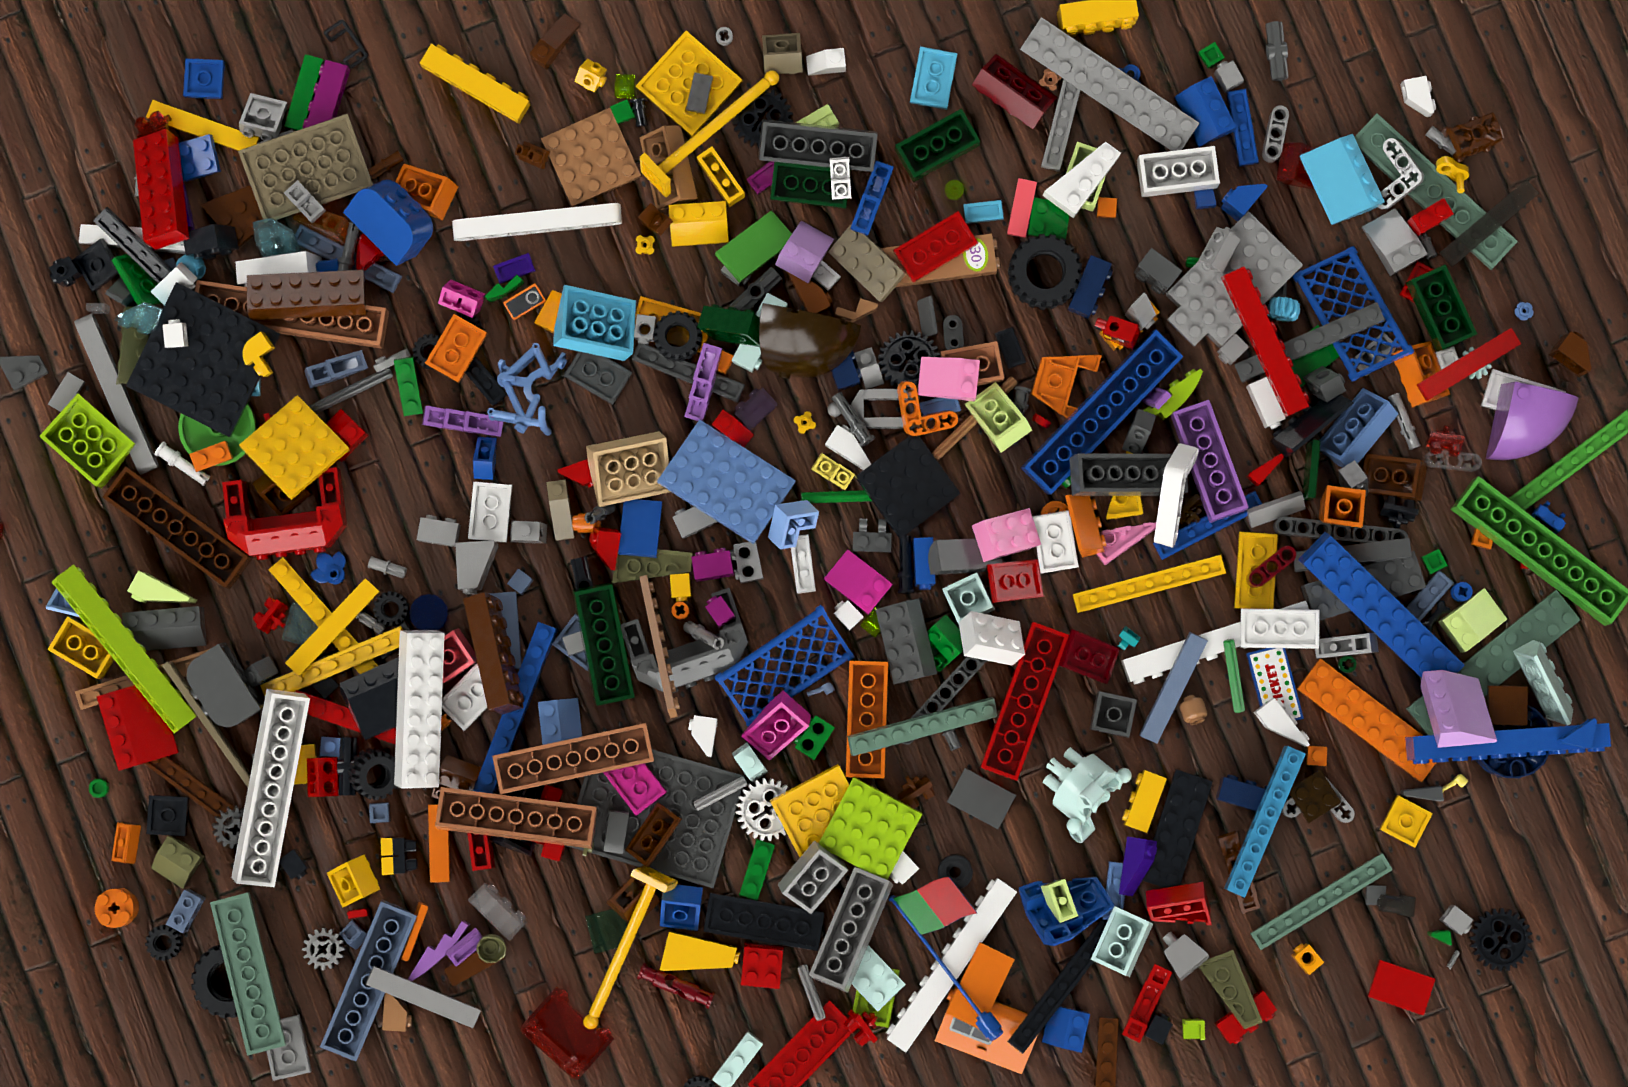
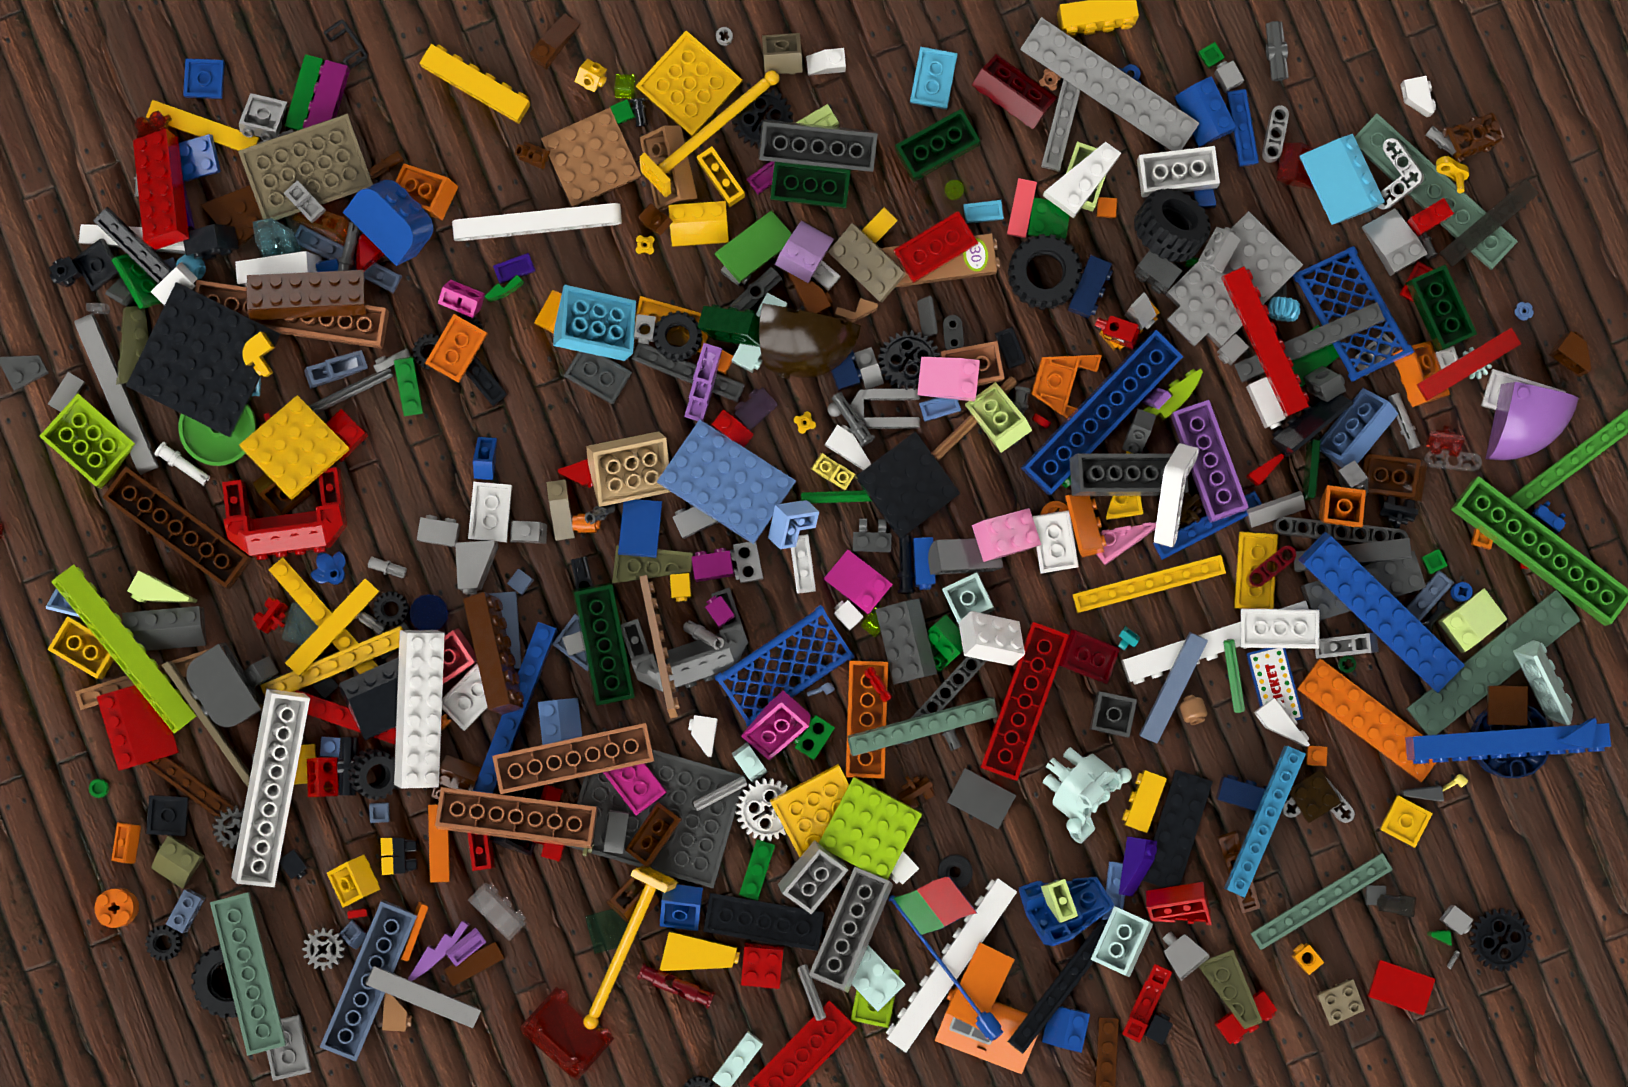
(143, 317): clear light blue slope -> none
(175, 334): white brick -> none
(211, 456): orange plate -> none
(461, 421): medium lavender slope -> none
(491, 948): olive hair -> none
(509, 378): medium blue piece -> none
(524, 301): black slope -> none
(606, 545): red slope -> none
(681, 616): orange bush -> none
(699, 93): flat silver tile -> none
(840, 178): white slope -> none
(865, 1034): red hips -> none
(872, 198): blue slope -> none
(878, 684): none -> red axle
(879, 225): none -> yellow slope
(916, 418): orange beam -> none
(1015, 580): red tile -> none
(1172, 225): none -> black tyre
(1193, 1029): lime panel -> none
(1241, 199): blue slope -> none
(1341, 1001): none -> dark tan hinge
(1456, 709): lavender slope -> none

